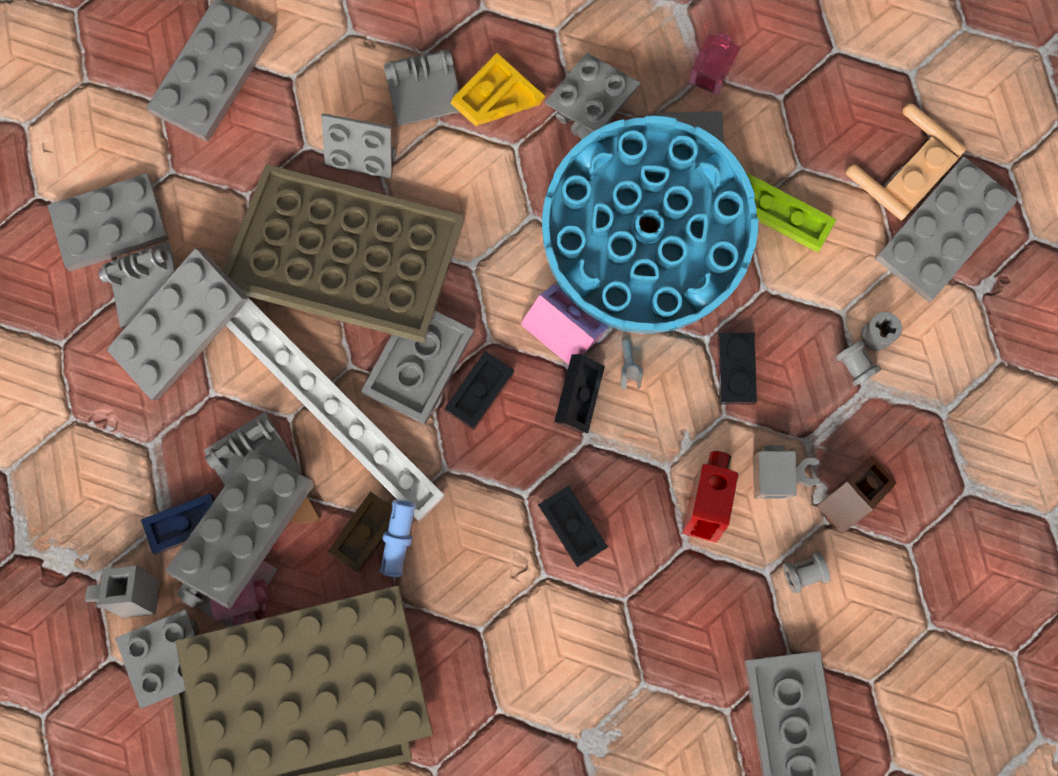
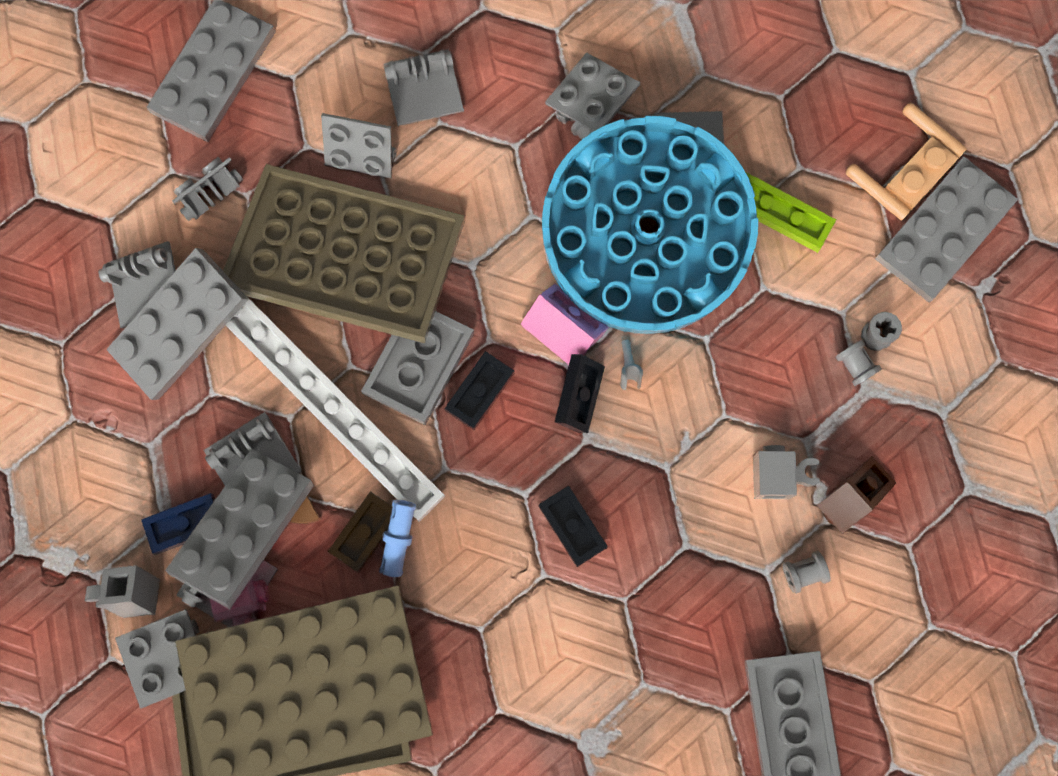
(108, 222): light grey plate -> none
(214, 171): none -> light grey hinge
(496, 93): yellow wing -> none
(711, 499): red torso -> none
(714, 63): clear pink brick -> none
(737, 369): black plate -> none

